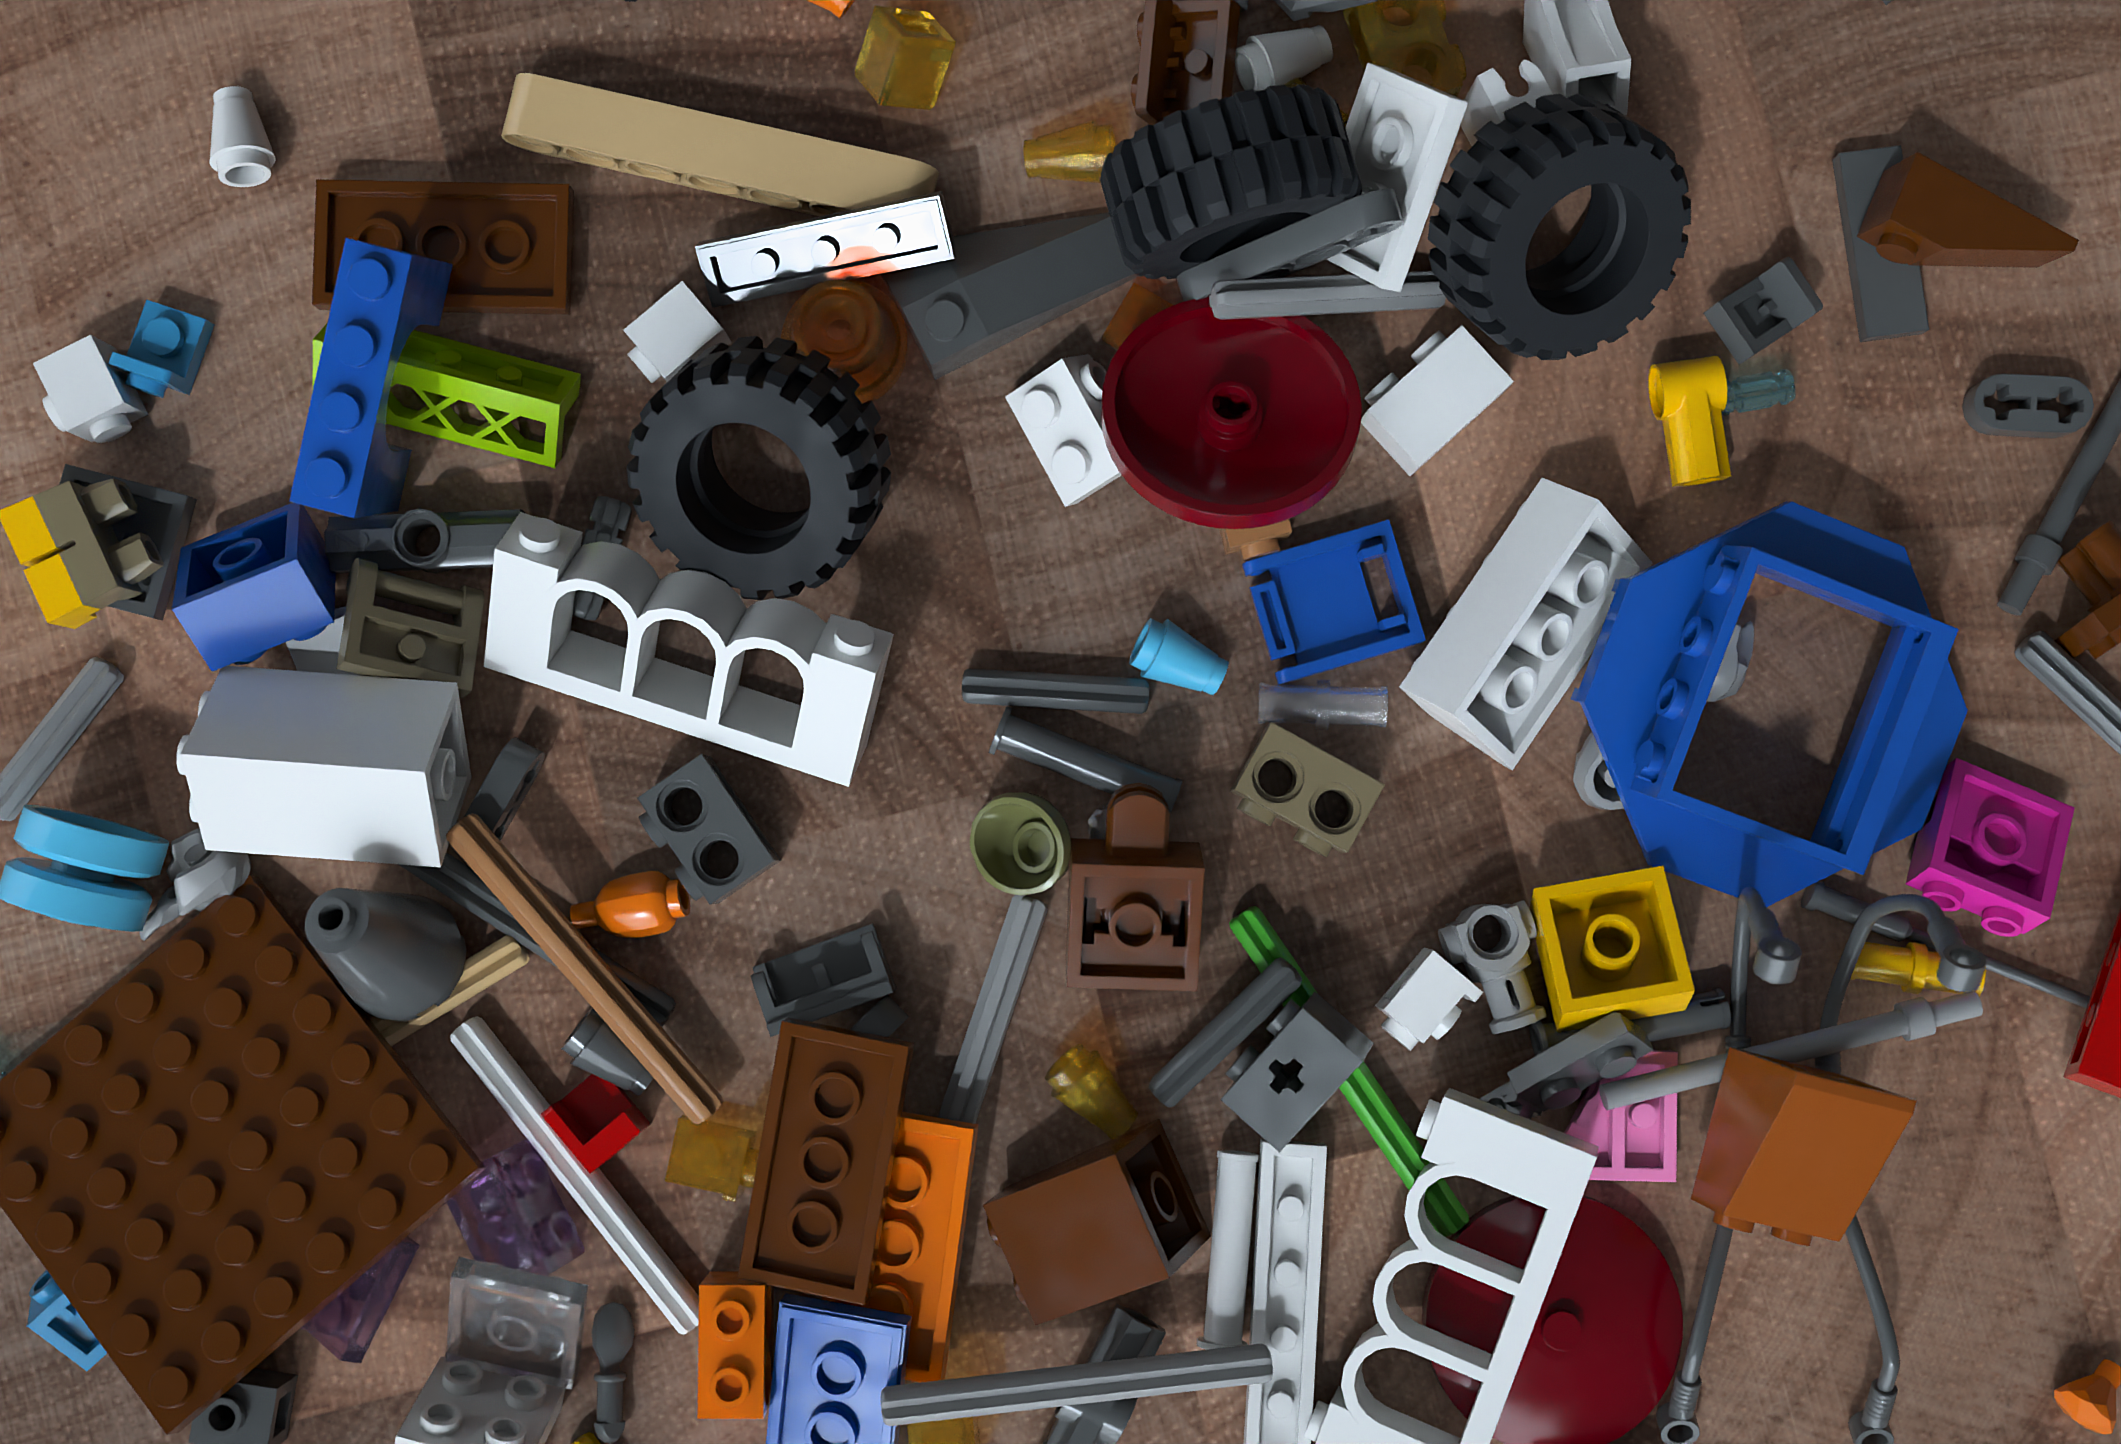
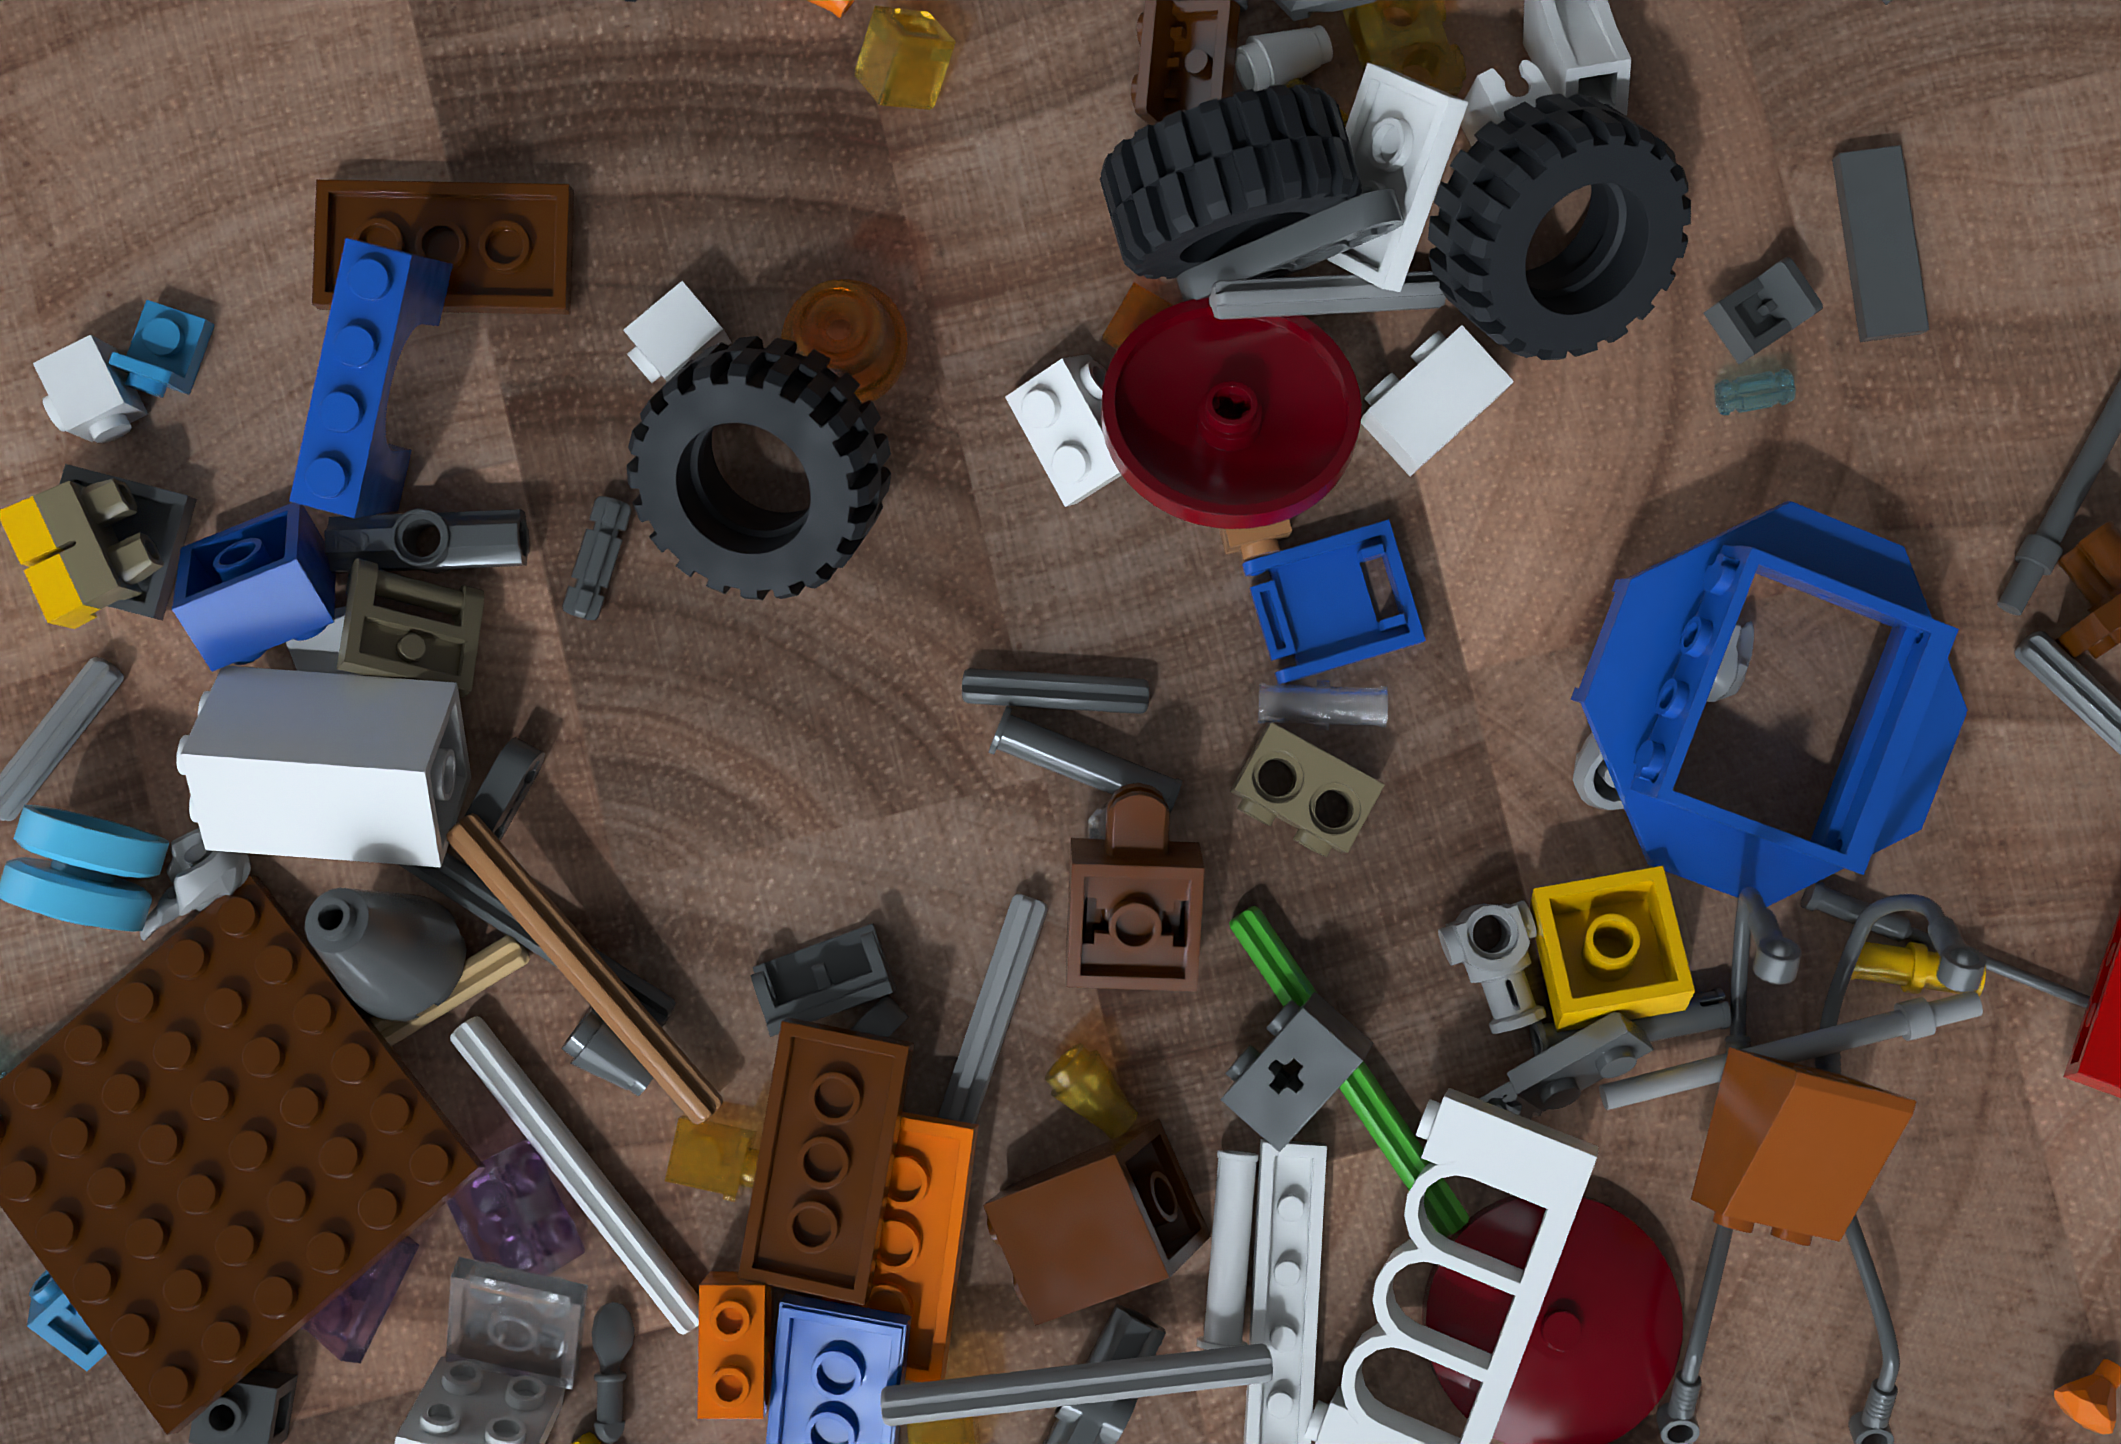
(239, 139): white cone -> none
(488, 381): lime fence -> none
(532, 639): white fence -> none
(595, 1121): red panel -> none
(634, 906): orange plant -> none
(706, 149): tan beam -> none
(721, 820): dark grey brick -> none
(826, 249): tile -> none
(1005, 286): dark grey wedge -> none
(1020, 843): olive piece -> none
(1070, 153): clear yellow cone -> none
(1177, 658): medium azure cone -> none
(1225, 1032): dark grey axle -> none
(1425, 999): white brick -> none
(1525, 622): white slope -> none
(1634, 1139): bright pink wing -> none
(1690, 403): yellow piece -> none
(1942, 219): reddish brown slope -> none
(1991, 850): dark pink plate -> none
(2028, 392): dark grey beam -> none

